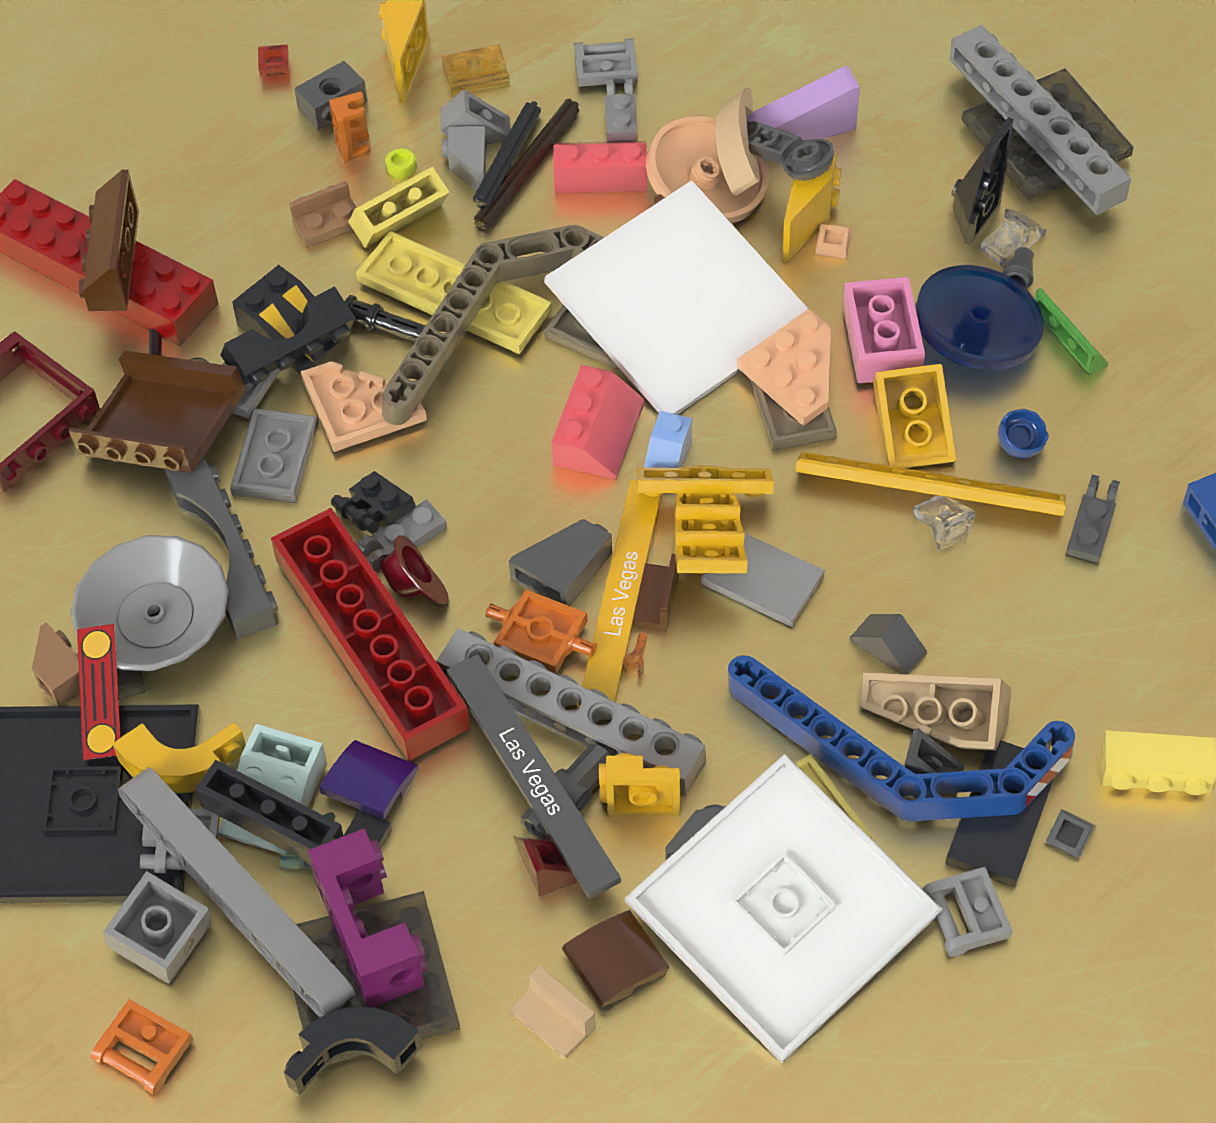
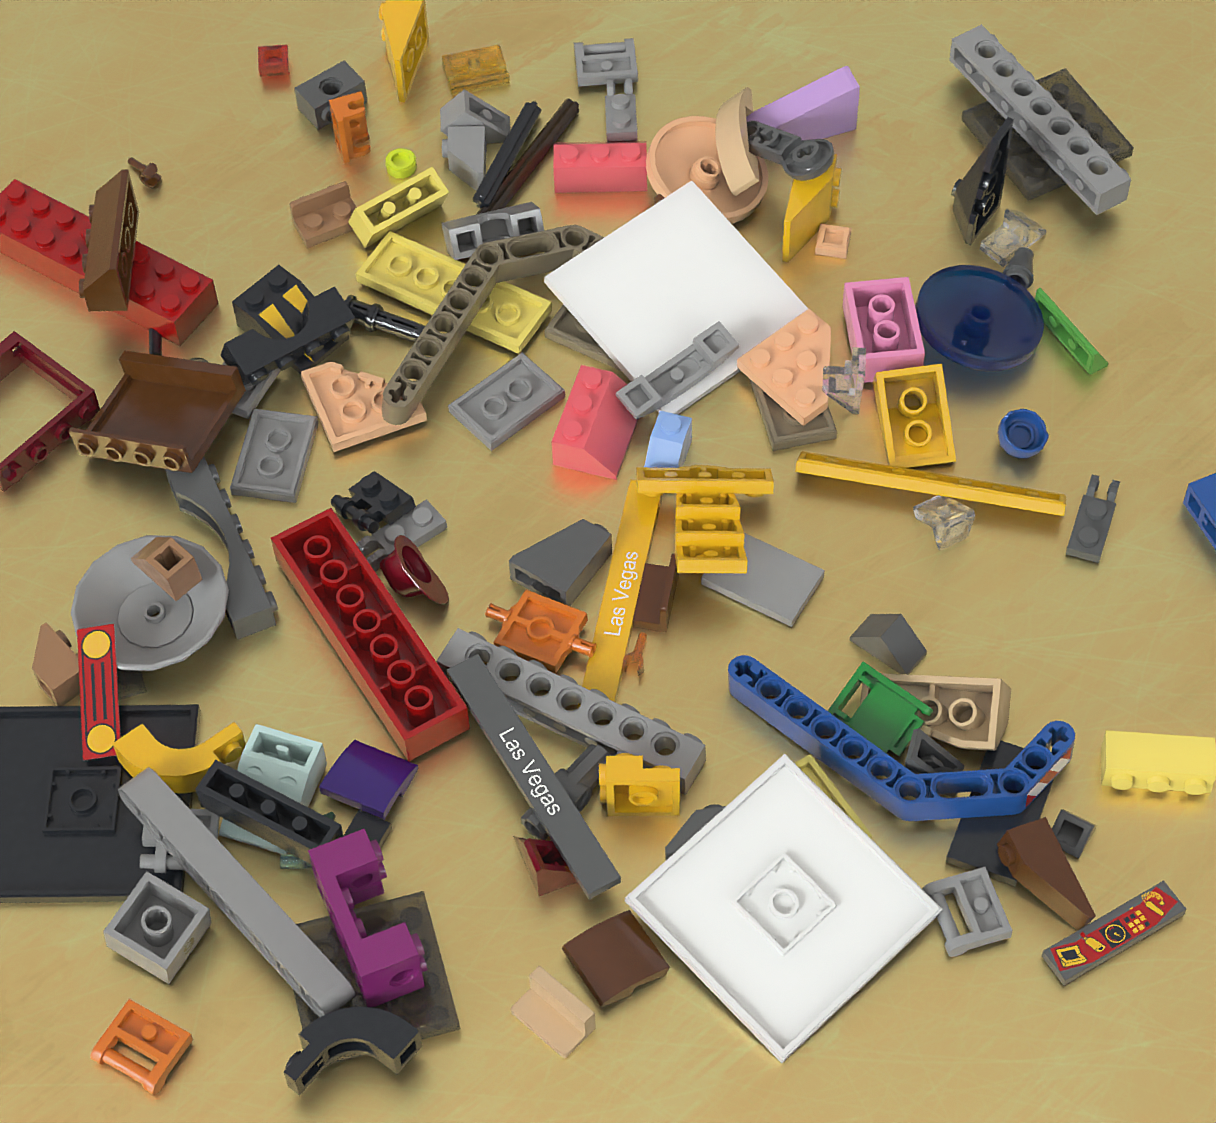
(148, 173): none -> reddish brown hand
(168, 566): none -> medium nougat slope
(467, 233): none -> light grey arch
(506, 401): none -> light grey tile
(679, 373): none -> light grey slope
(846, 382): none -> clear slope
(885, 714): none -> green container
(1043, 869): none -> reddish brown slope
(1113, 933): none -> tile

